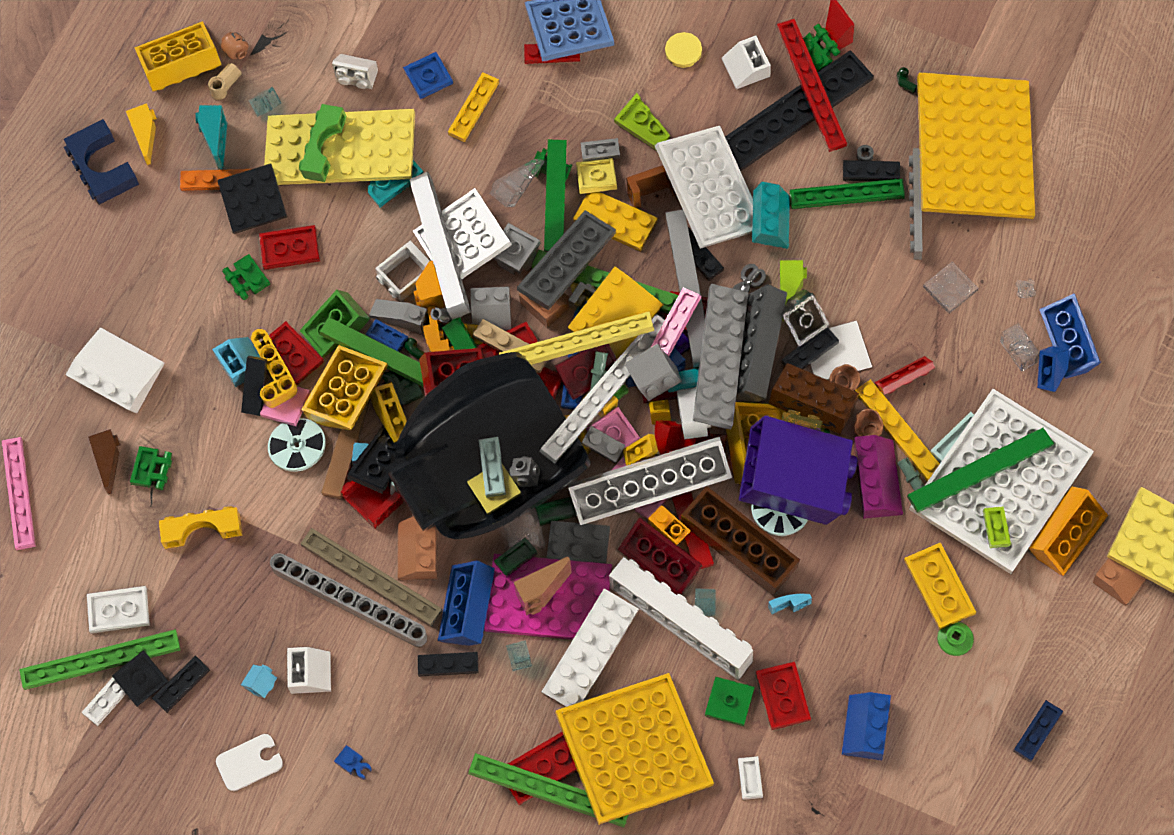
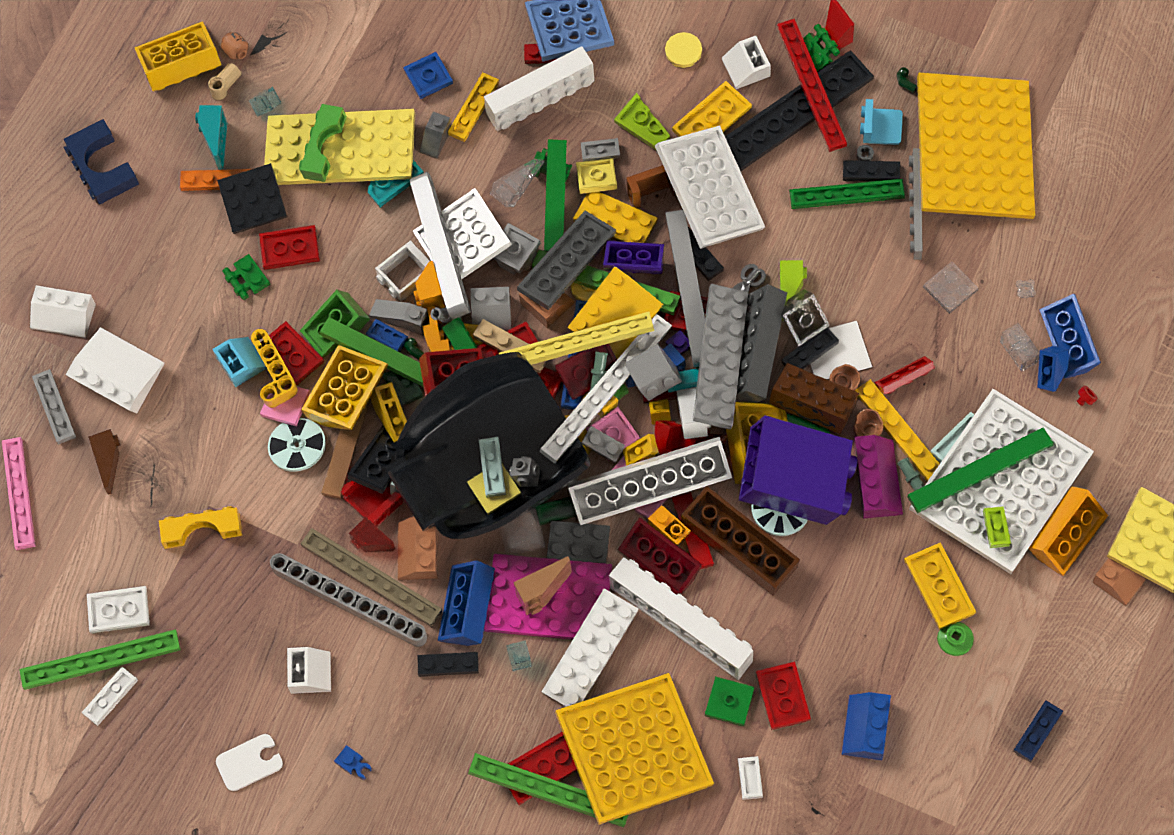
(54, 406): none -> light grey plate
(61, 311): none -> white slope
(140, 678): black tile -> none
(144, 128): yellow slope -> none
(145, 466): green plate -> none
(181, 684): black tile -> none
(253, 383): black tile -> none
(259, 680): medium azure brick -> none
(355, 71): white slope -> none
(358, 449): medium azure slope -> none
(370, 538): none -> clear red slope
(435, 135): none -> flat silver slope
(515, 557): dark green tile -> none
(539, 89): none -> white brick
(580, 294): dark grey bracket -> none
(634, 257): none -> dark purple slope
(676, 320): bright pink plate -> none
(706, 600): clear light blue panel -> none
(720, 109): none -> yellow plate
(771, 215): teal slope -> none
(795, 601): medium azure slope -> none
(810, 422): clear yellow plate -> none
(881, 125): none -> medium azure bracket
(1086, 396): none -> red tile

